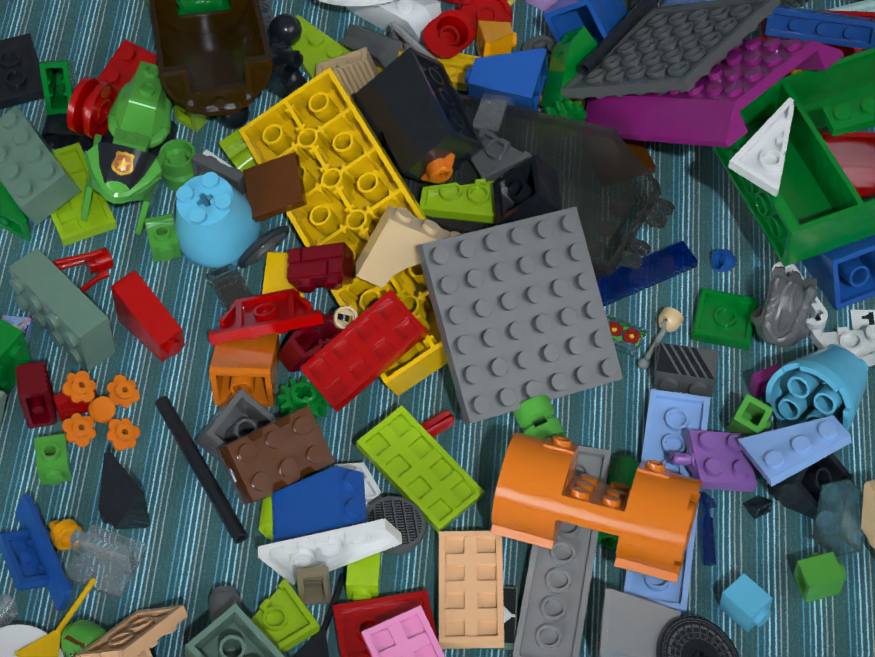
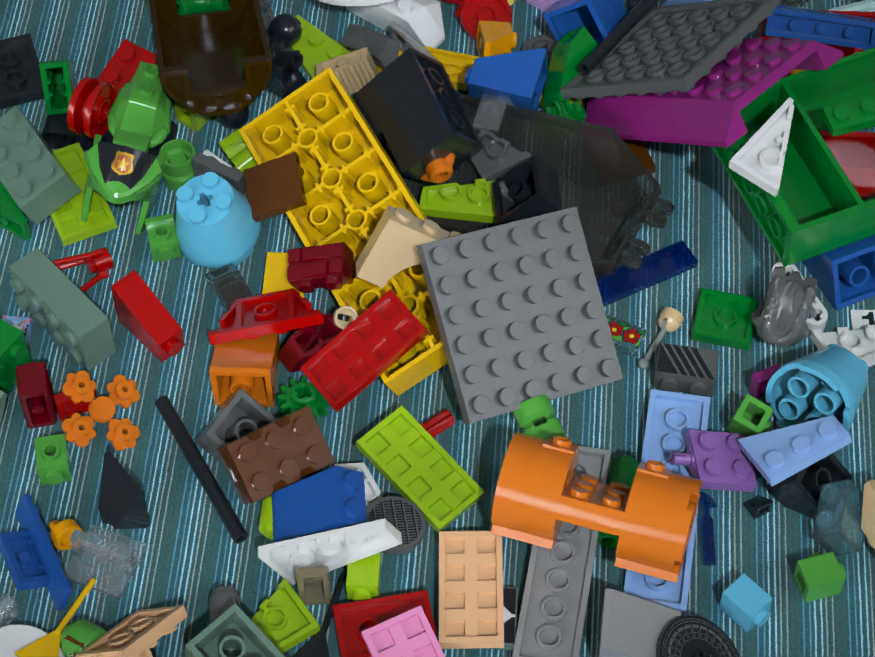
(261, 246): wheel -> none
(449, 33): red piece -> none
(723, 260): blue hinge -> none

